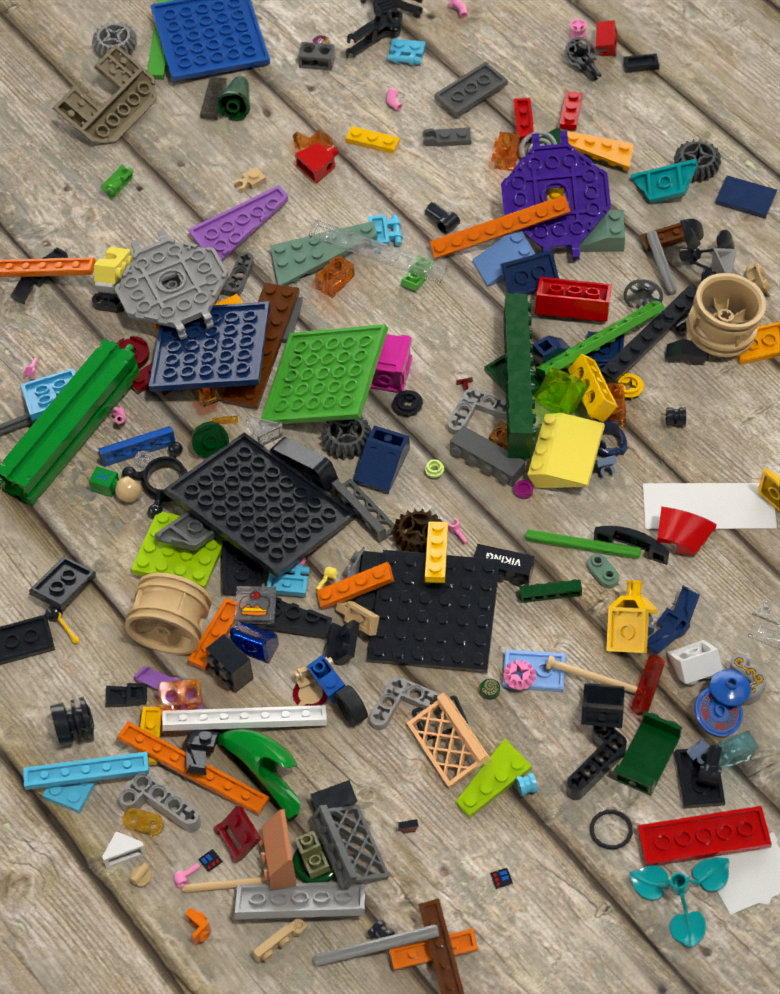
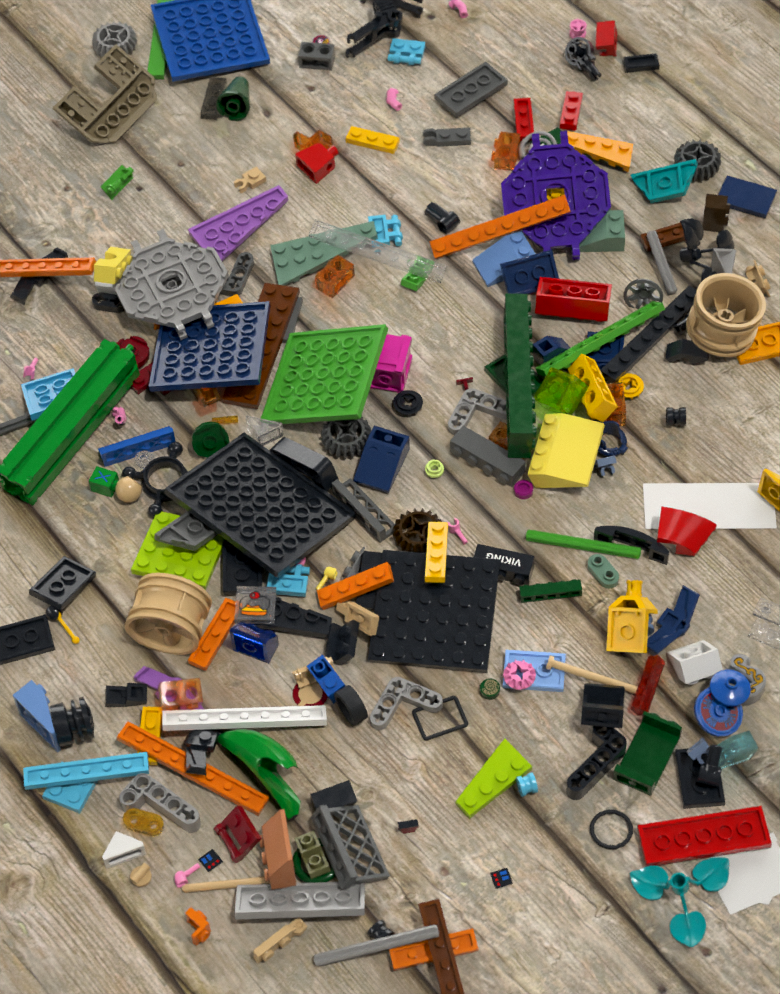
(35, 709): none -> medium blue slope
(229, 663): black brick -> none
(463, 730): light nougat fence -> none
(715, 213): none -> dark brown brick

